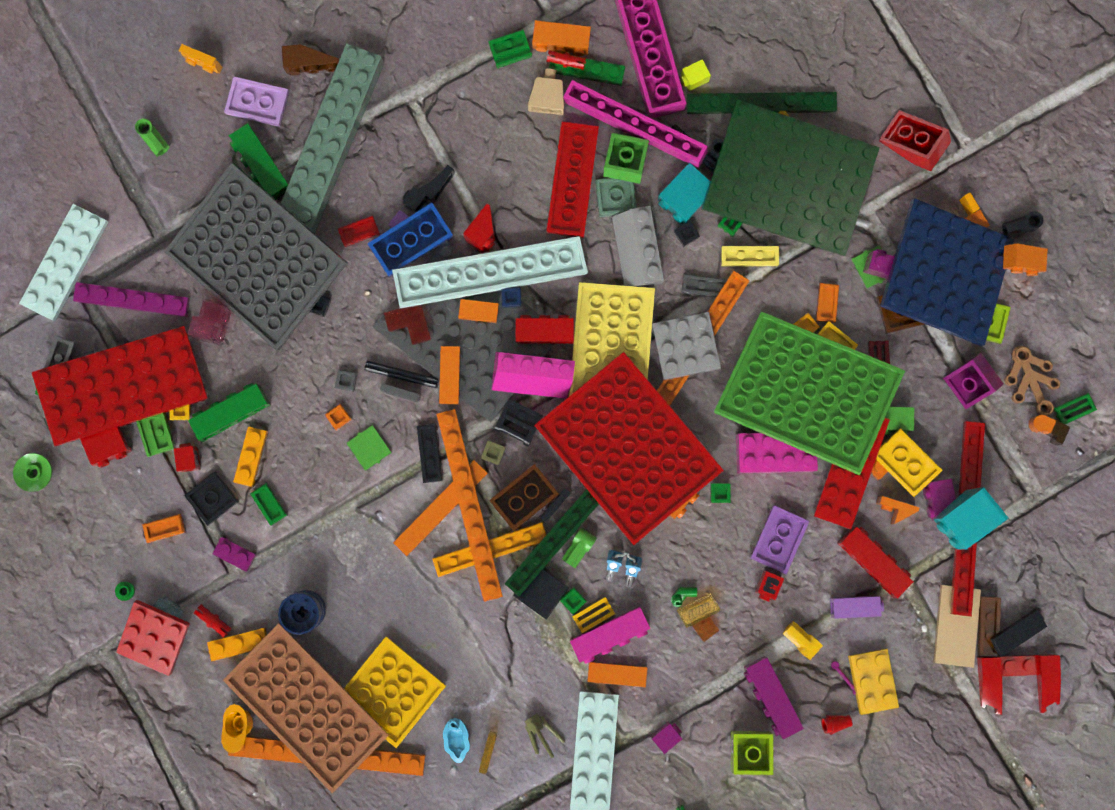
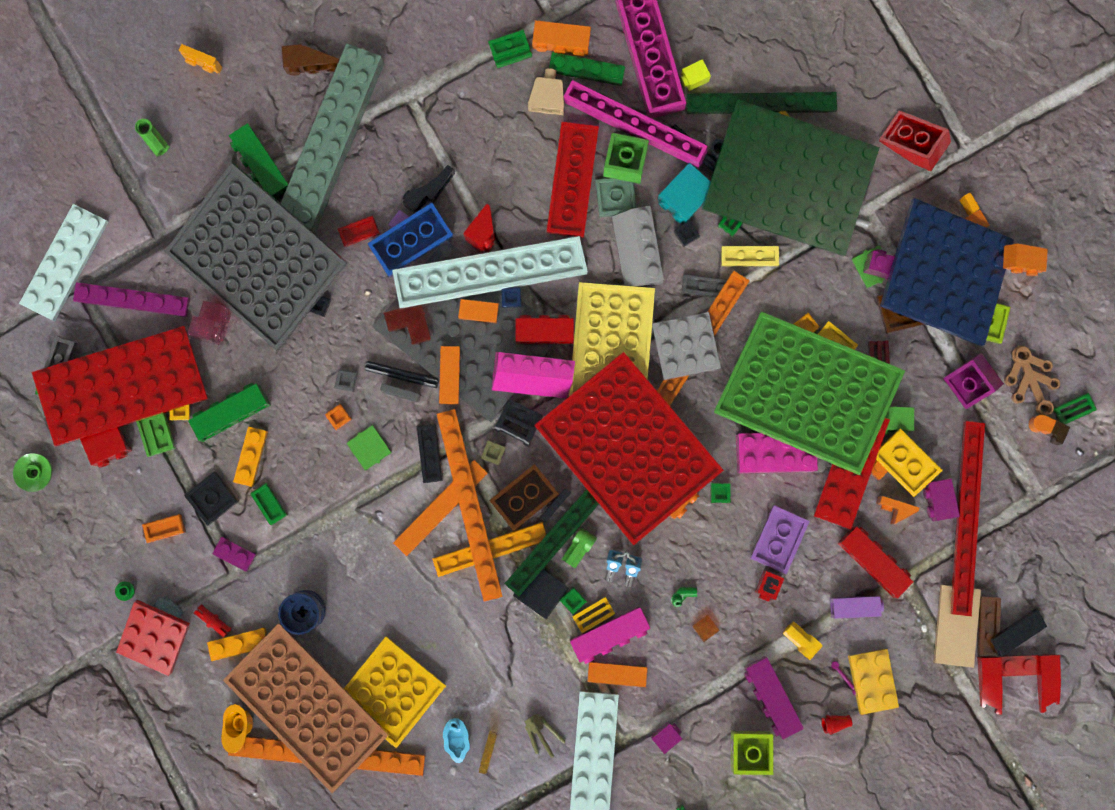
(186, 458): red brick -> none
(256, 101): lavender plate -> none
(566, 59): red pin -> none
(698, 610): clear yellow tile -> none
(827, 303): orange tile -> none
(970, 518): teal slope -> none
(1021, 225): black piece -> none

